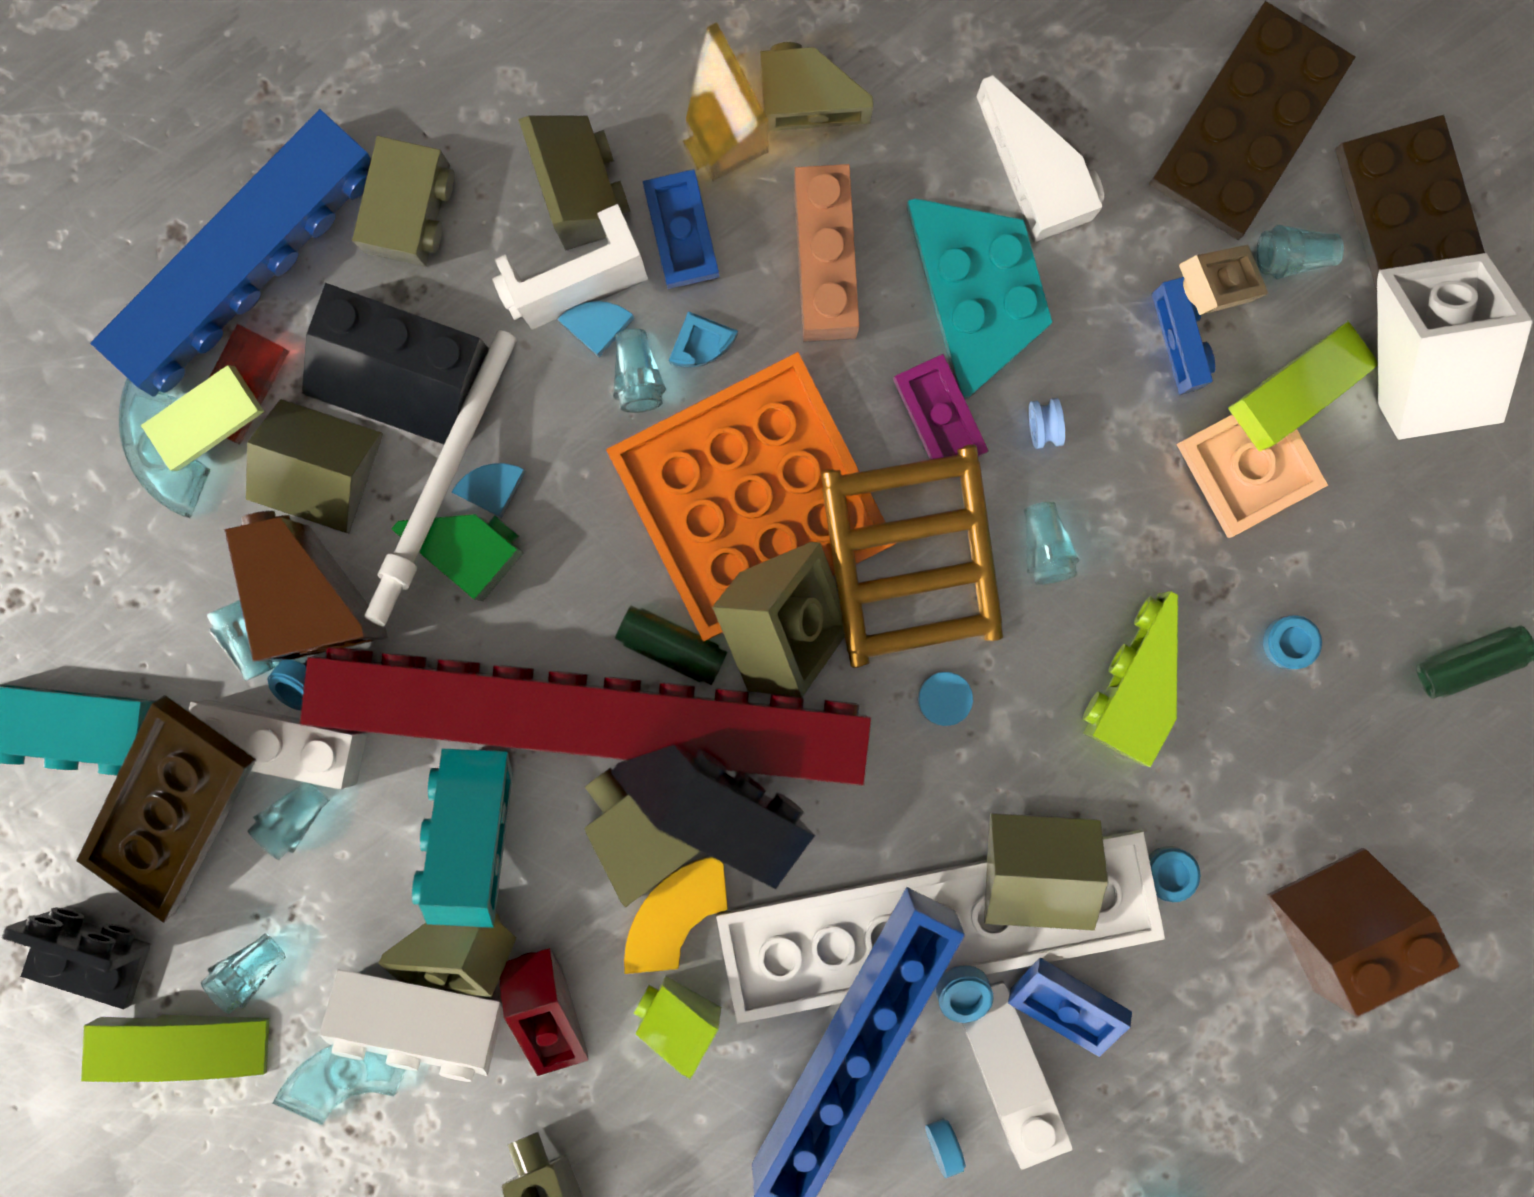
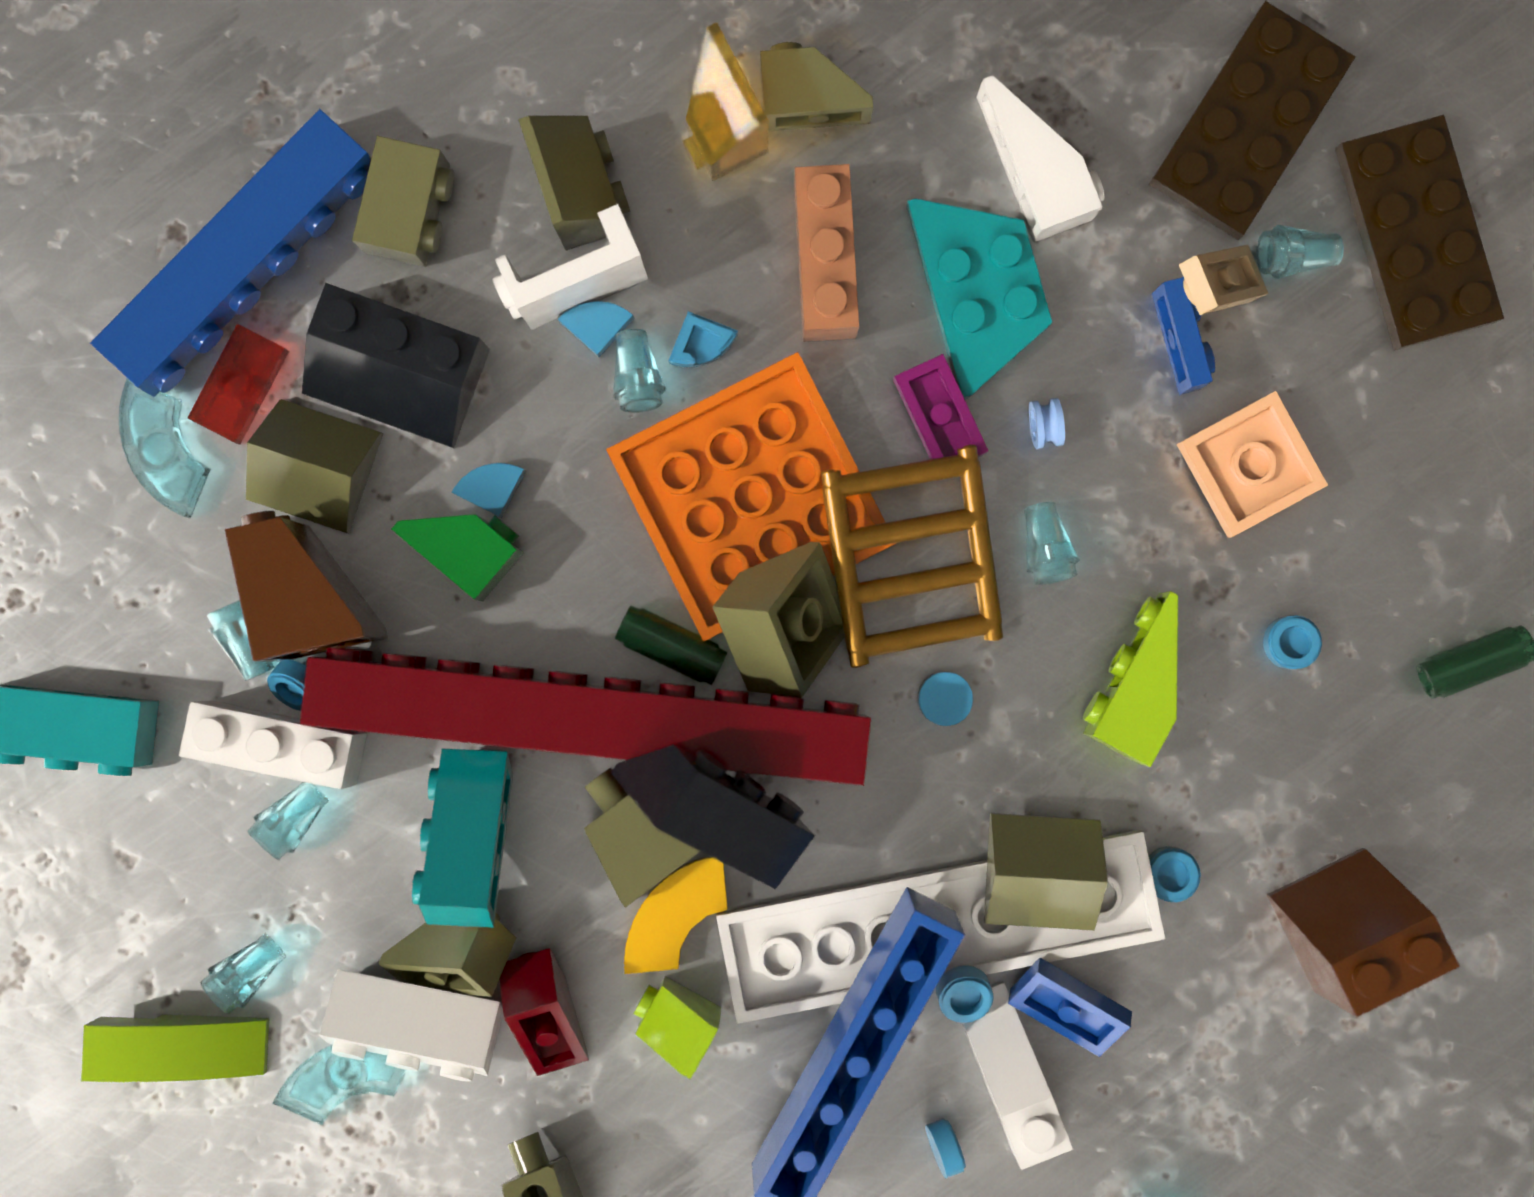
(81, 956): black bracket -> none
(165, 808): dark brown plate -> none
(202, 418): yellowish green tile -> none
(399, 568): white bar -> none
(681, 229): blue plate -> none
(1303, 387): lime slope -> none
(1447, 345): white slope -> none

